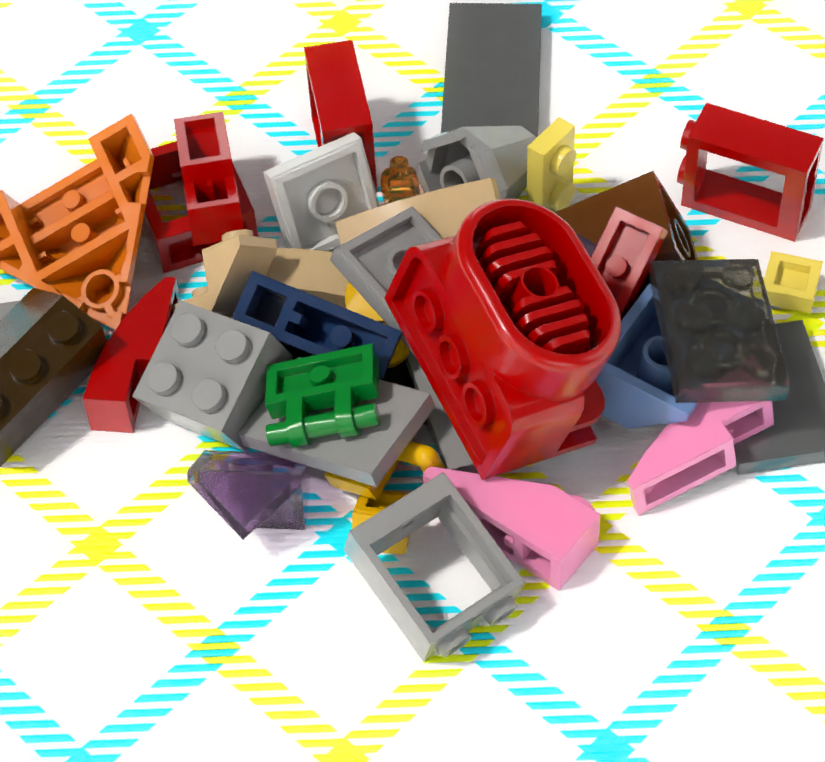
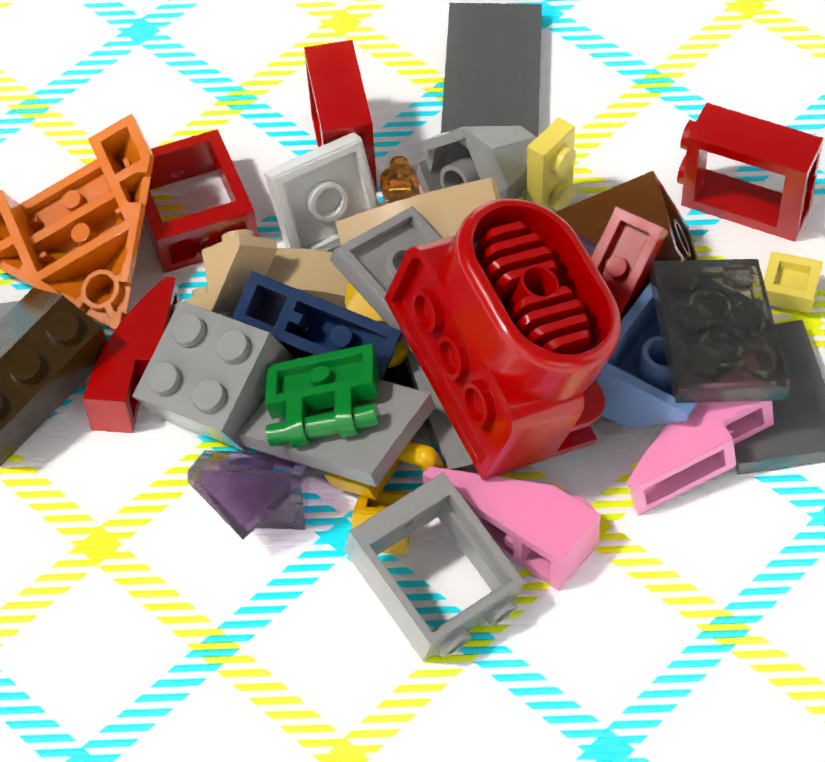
(208, 177): red slope -> none

